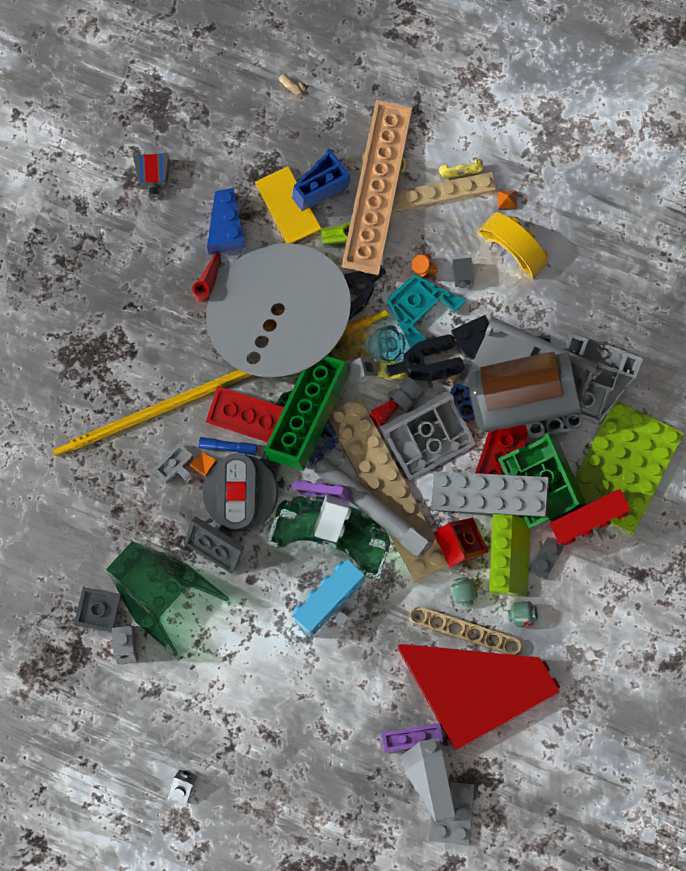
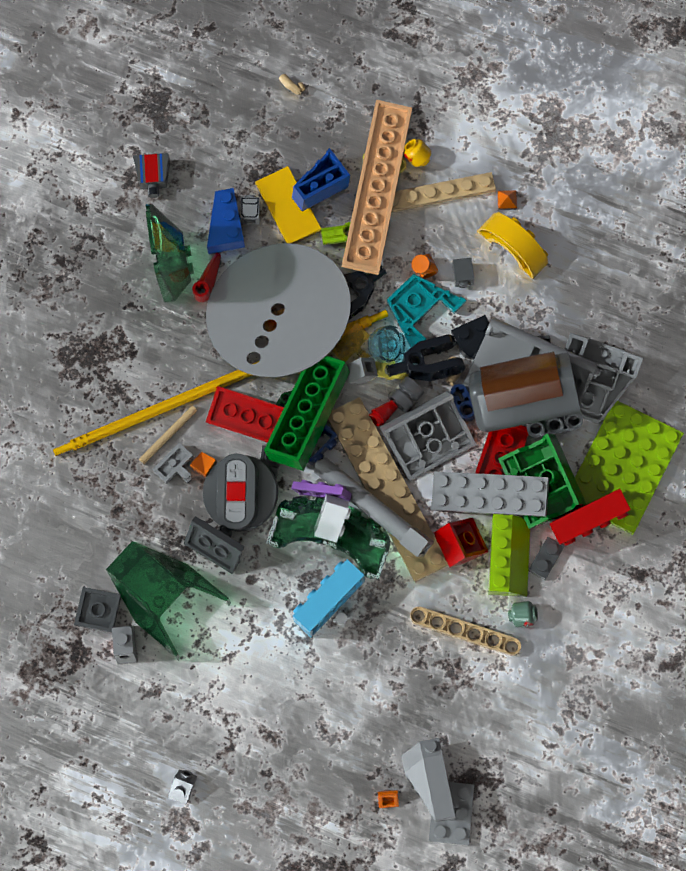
(167, 435): none -> tan bar
(171, 252): none -> clear green windscreen
(215, 444): blue piece -> none
(250, 210): none -> light grey brick
(388, 798): none -> orange slope
(408, 737): medium lavender plate -> none
(417, 152): none -> yellow head
(447, 173): light yellow piece -> none
(464, 591): sand green head -> none
(477, 689): red slope -> none

